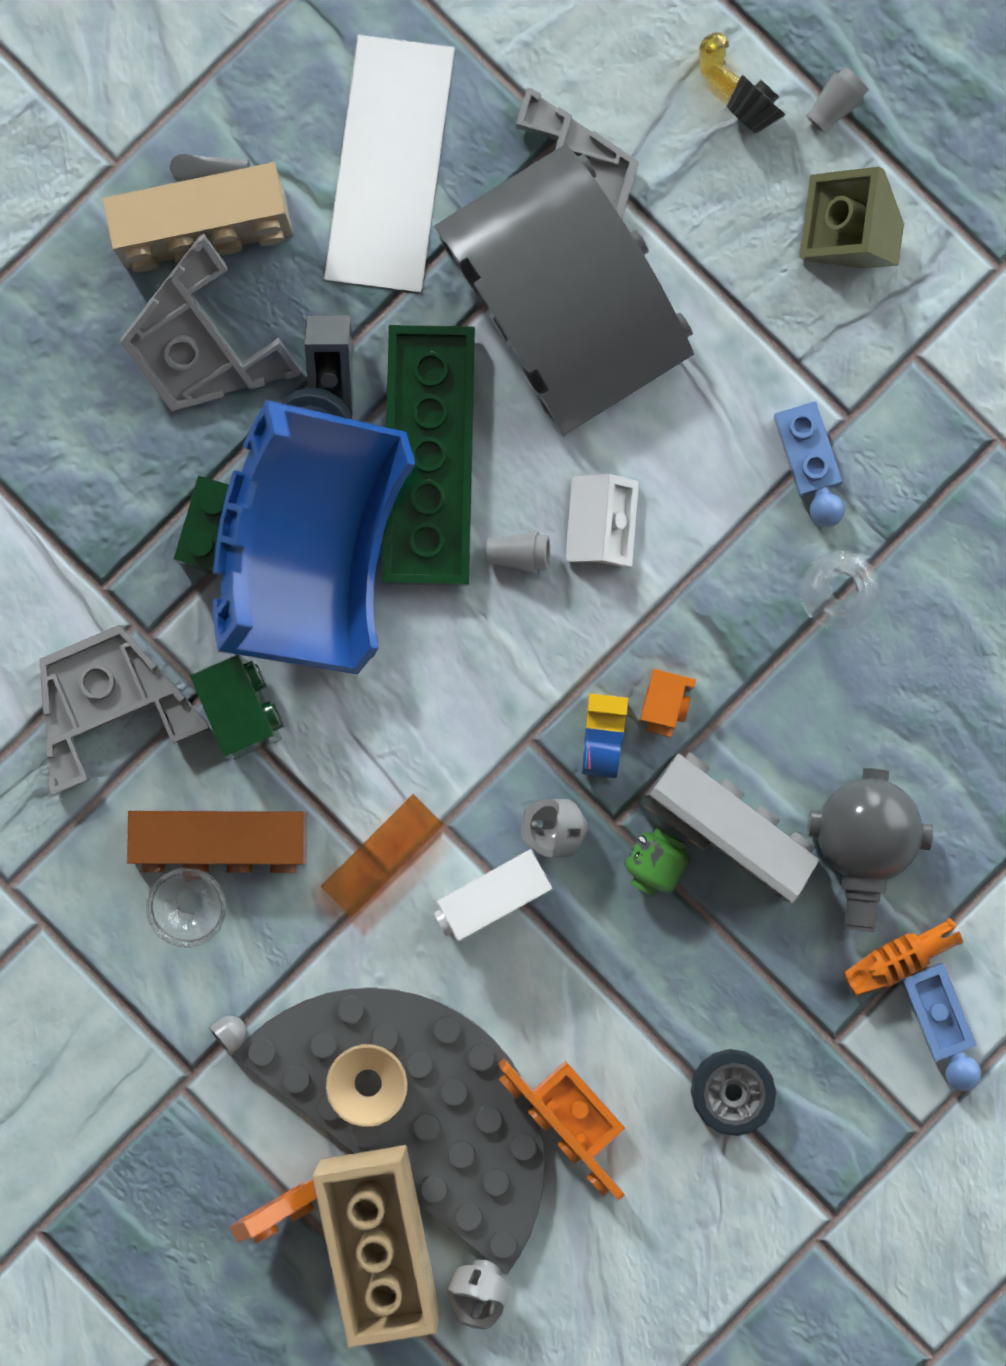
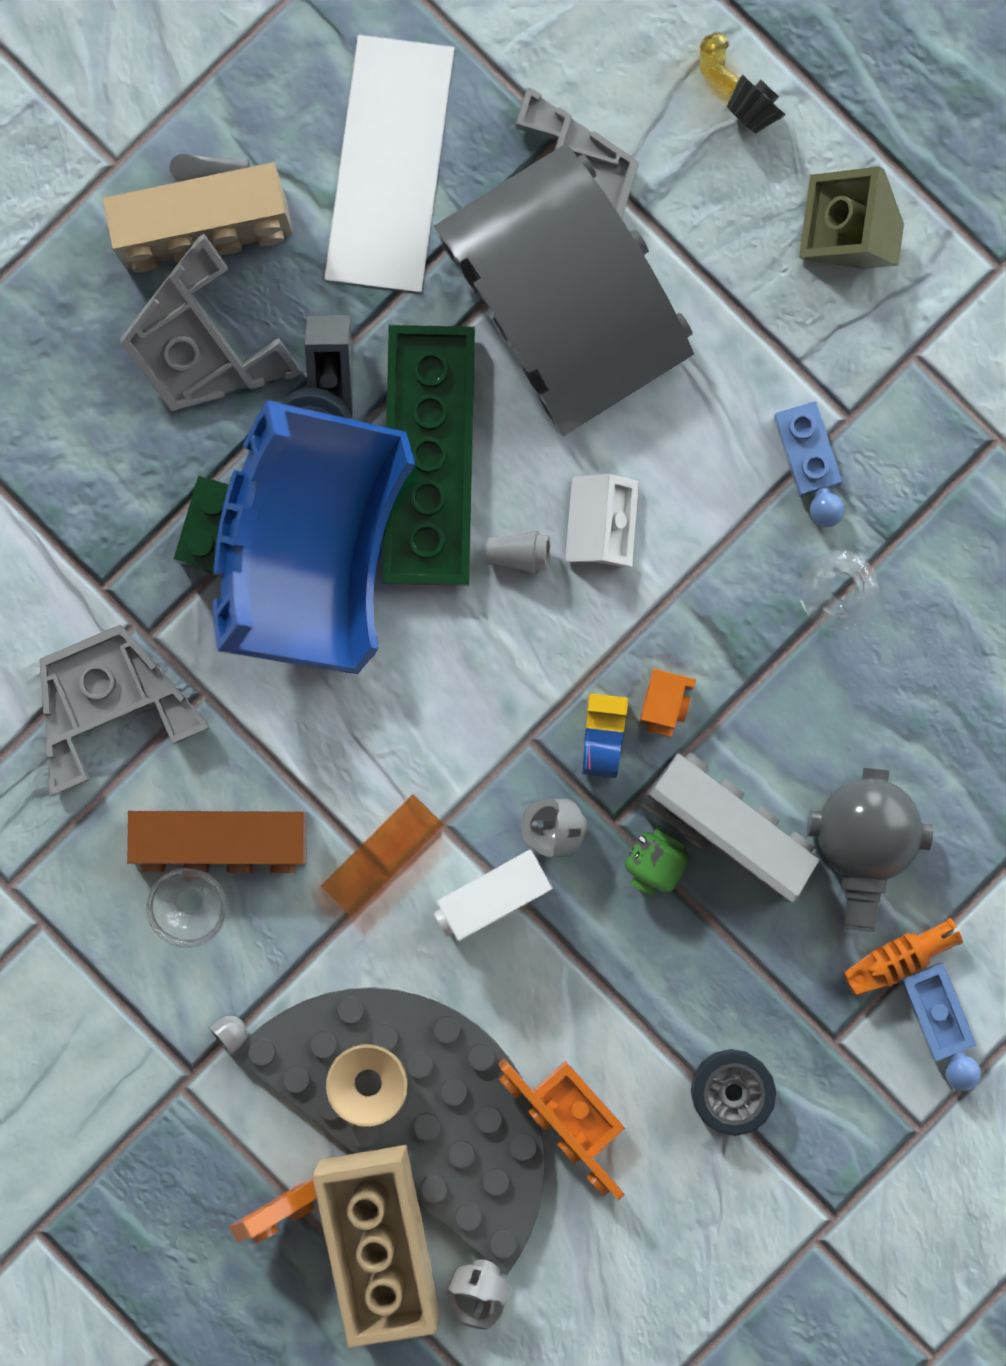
(237, 707): dark green brick -> none
(838, 98): light grey cone -> none

